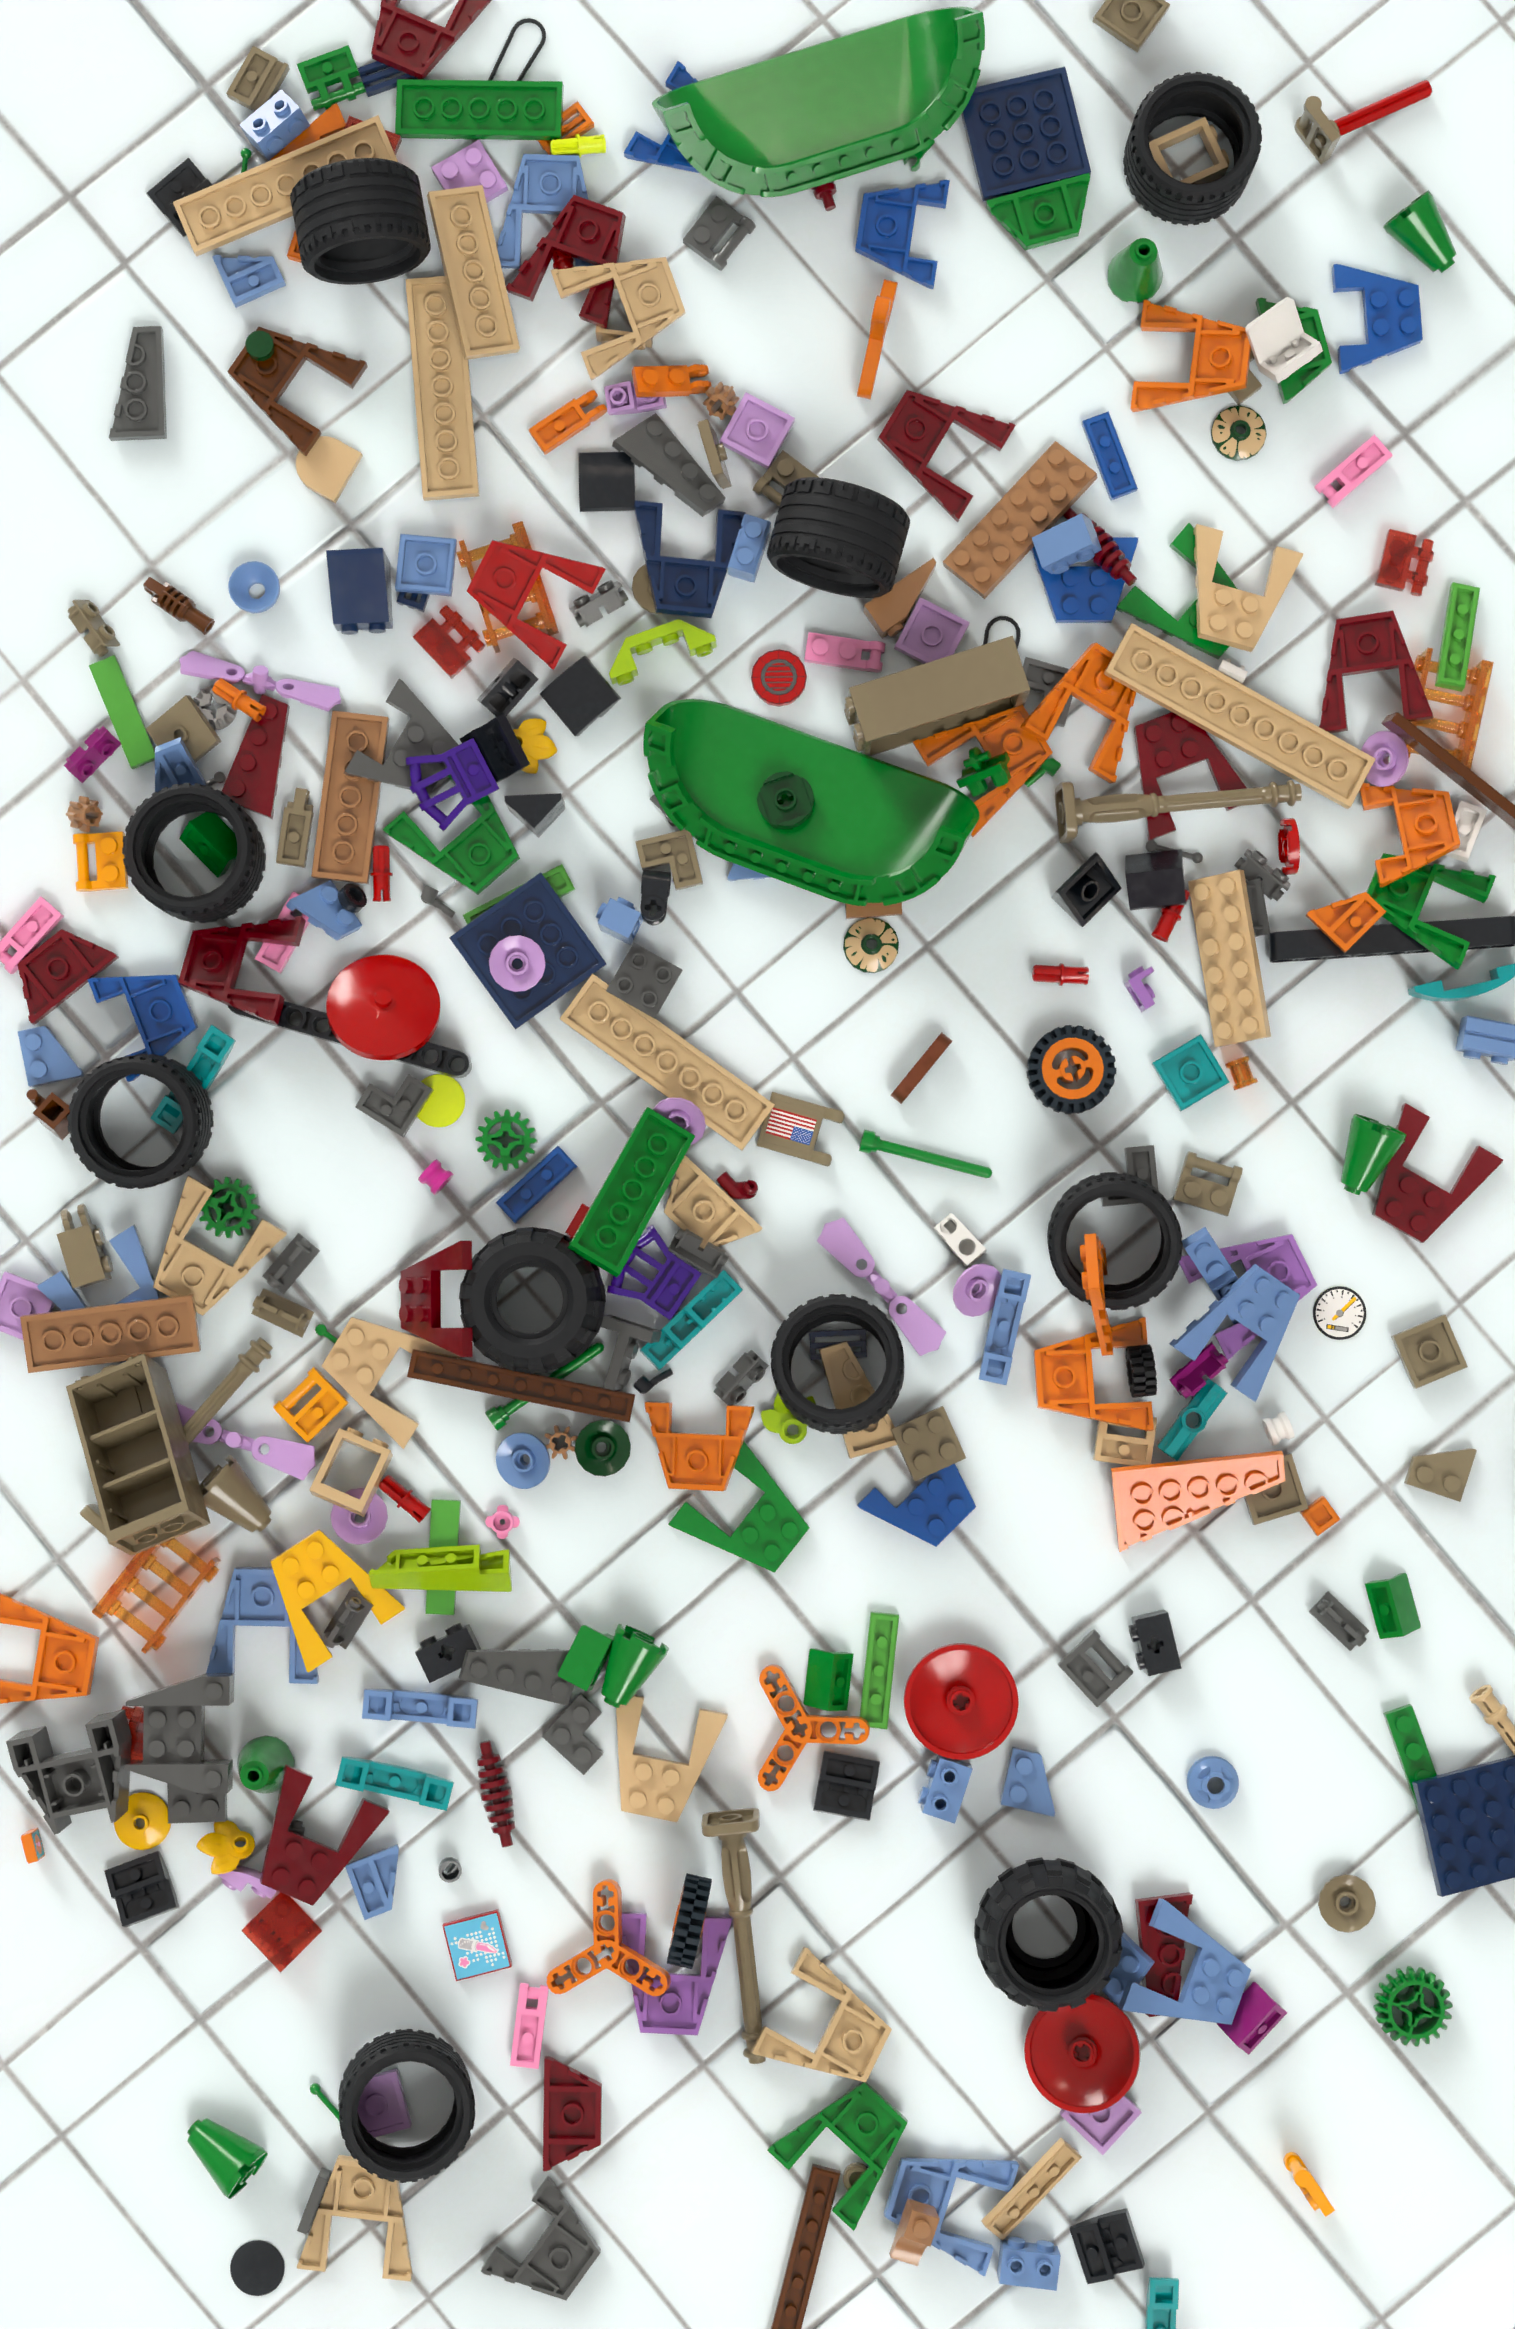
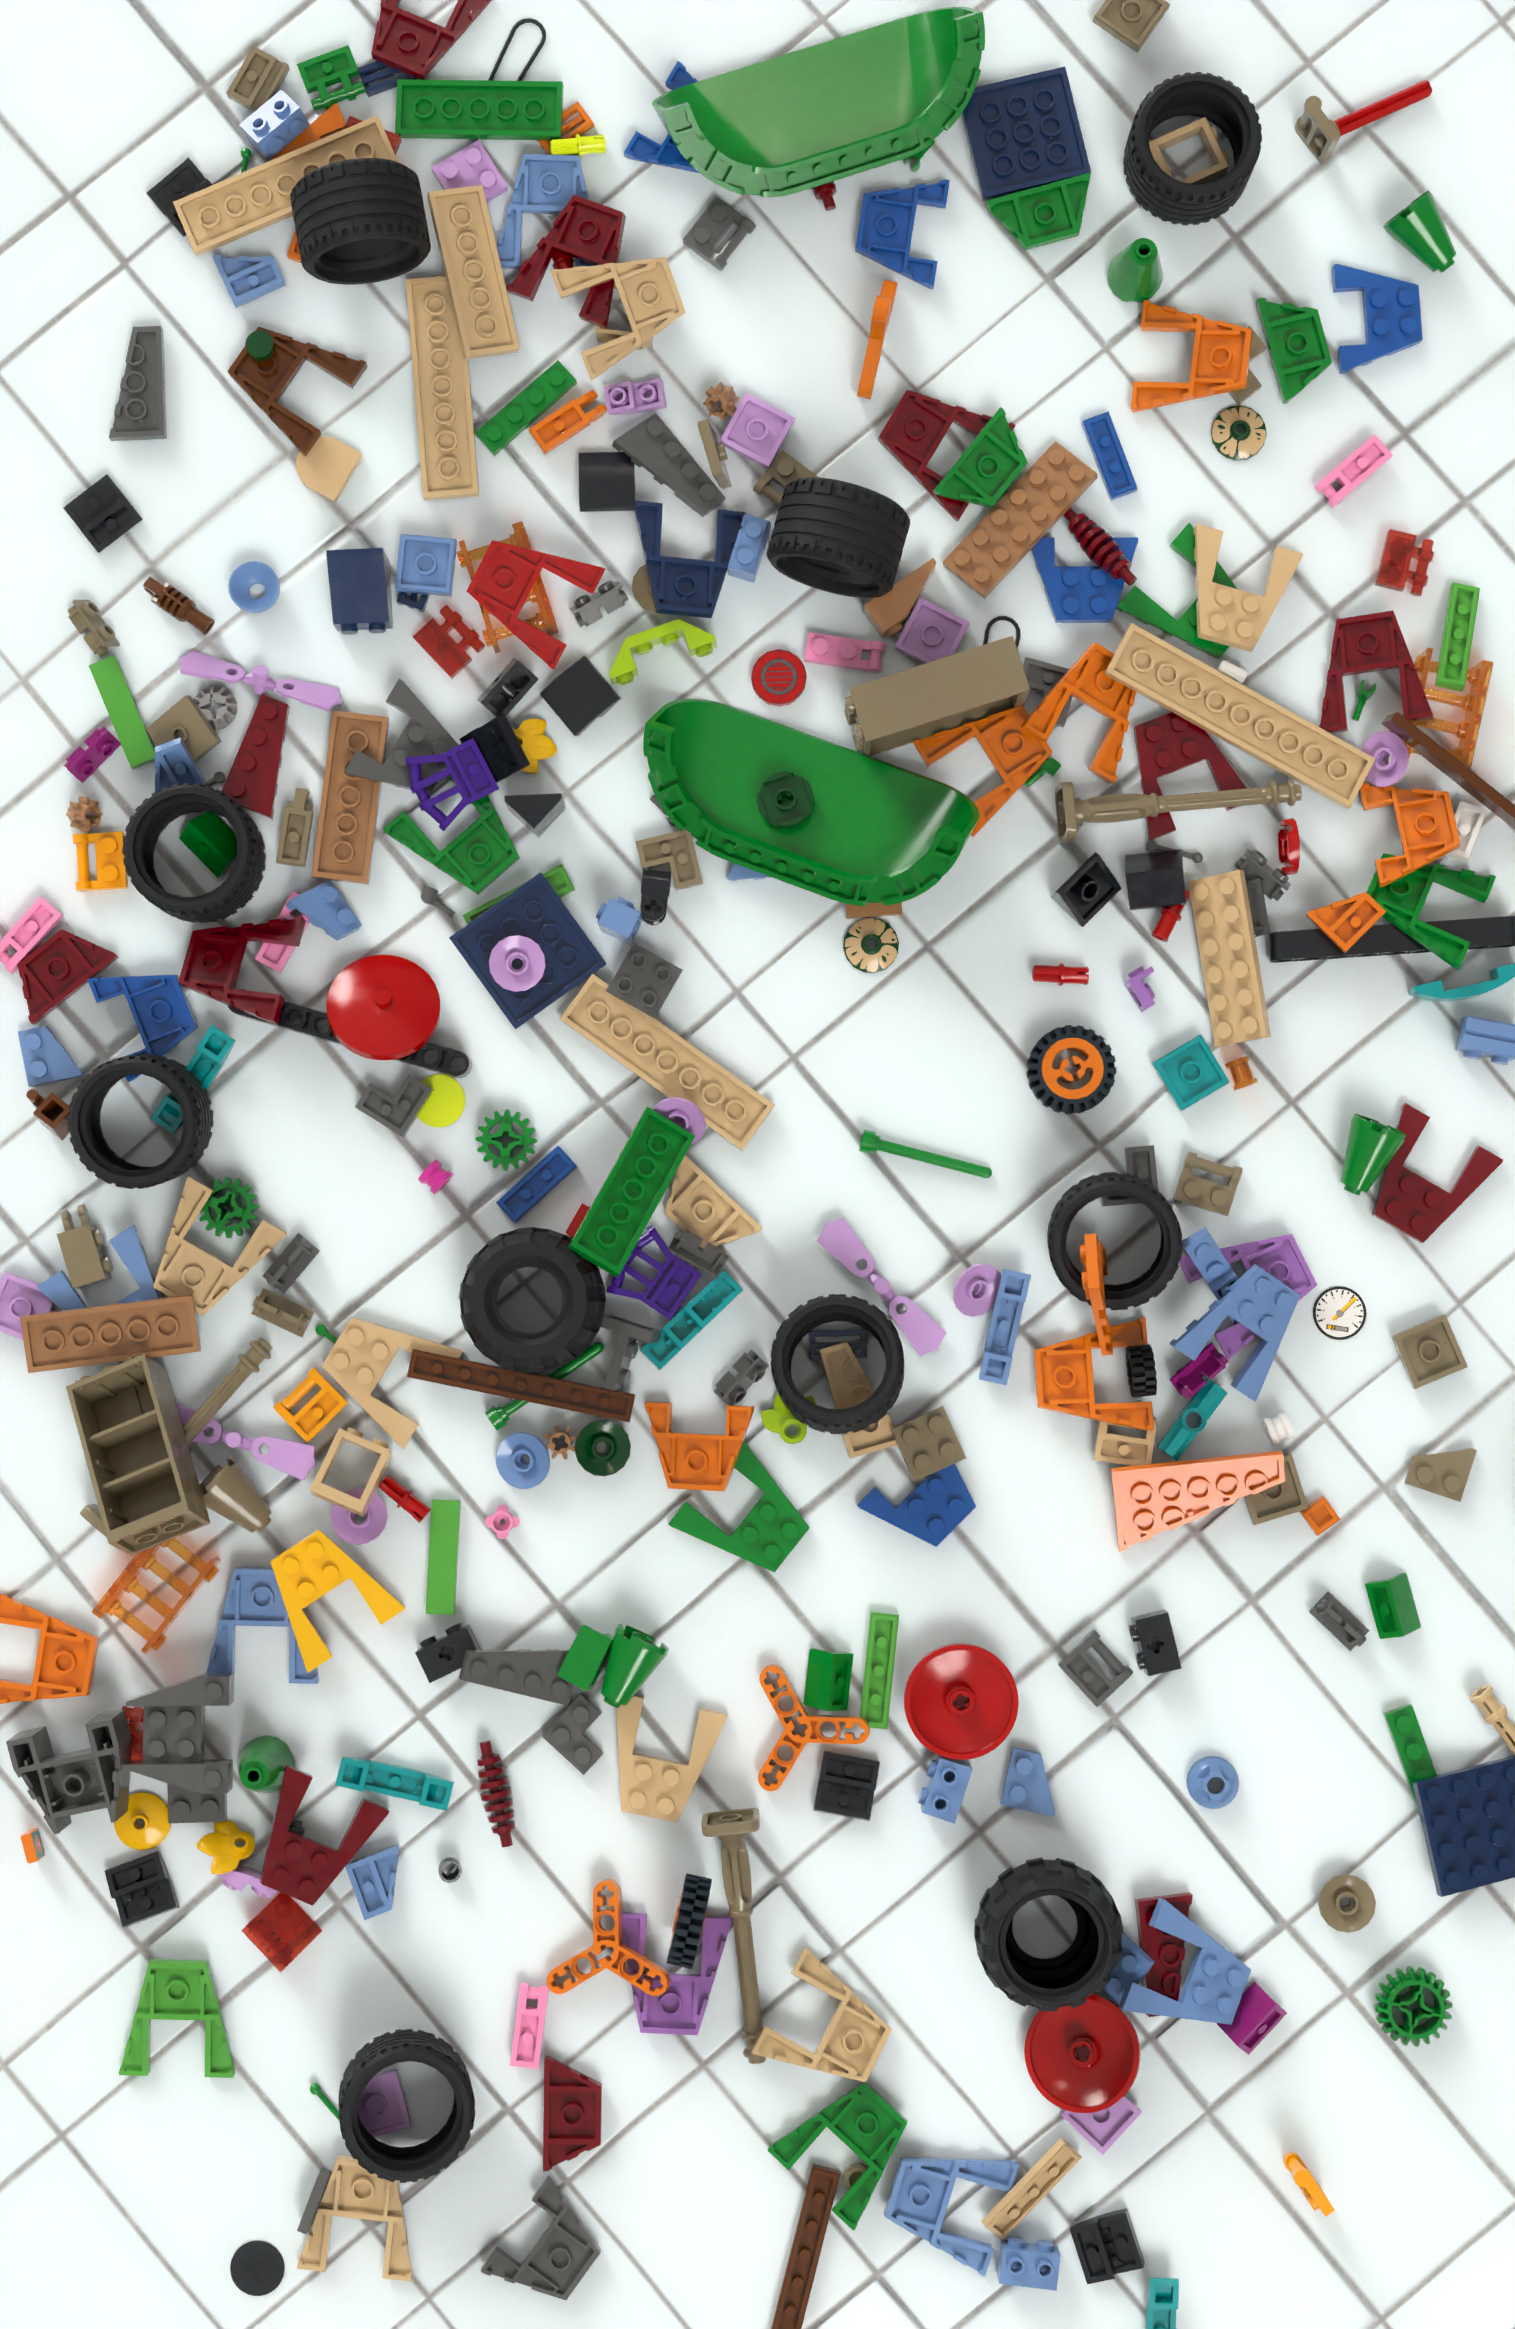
(102, 513): none -> black slope
(178, 1993): none -> bright green wing
(225, 2155): green cone -> none
(239, 699): orange axle -> none
(347, 1620): dark grey hinge -> none
(352, 898): black tile -> none
(381, 873): red axle -> none
(420, 1707): medium blue slope -> none
(422, 1299): dark red wing -> none
(445, 1569): lime wedge -> none
(477, 1945): medium azure tile -> none
(526, 408): none -> green plate
(643, 1384): black hand -> none
(669, 380): orange hinge -> none
(737, 1190): dark red arm -> none
(795, 1126): dark tan flag -> none
(914, 2232): medium nougat arch -> none
(921, 1068): copper beam -> none
(960, 1240): white leg -> none
(981, 766): green hips -> none
(985, 466): none -> green wing
(1067, 544): medium blue brick -> none
(1280, 341): white bracket -> none
(1362, 697): none -> green hand

